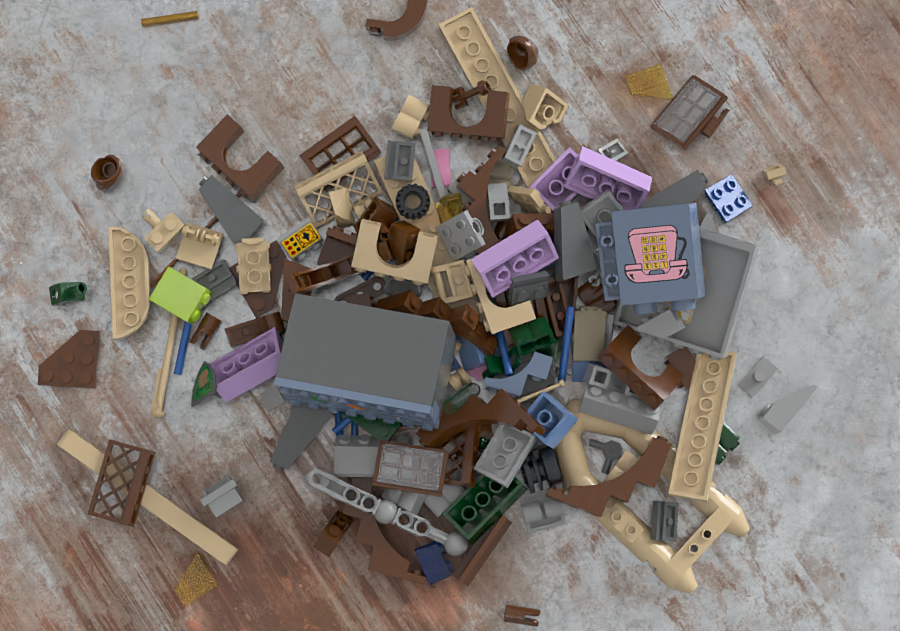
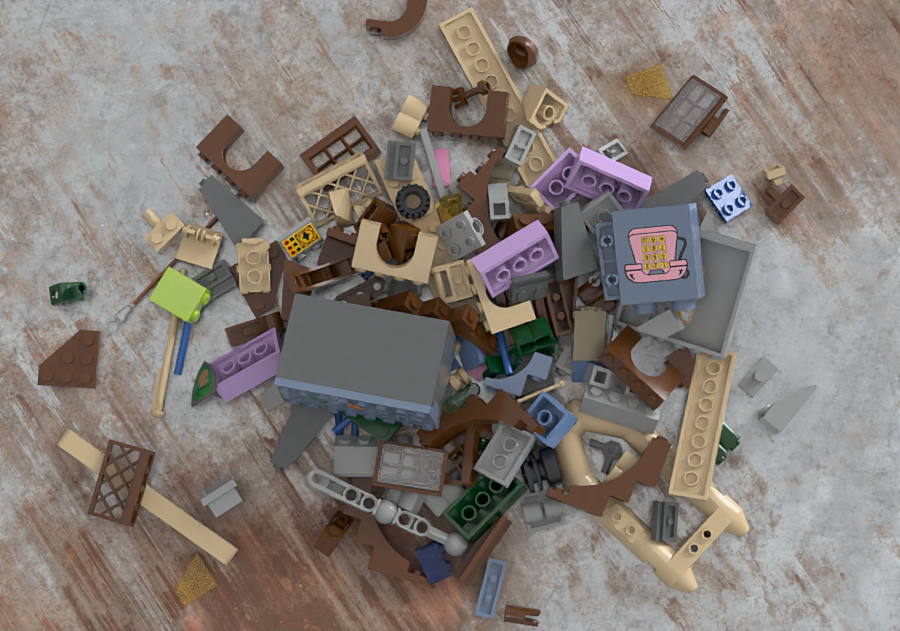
(106, 172): reddish brown hair -> none
(128, 282): tan plate -> none
(169, 18): pearl gold bar -> none
(208, 326): reddish brown hinge -> none
(490, 588): none -> sand blue plate
(566, 343): blue bar -> none
(783, 203): none -> reddish brown plate

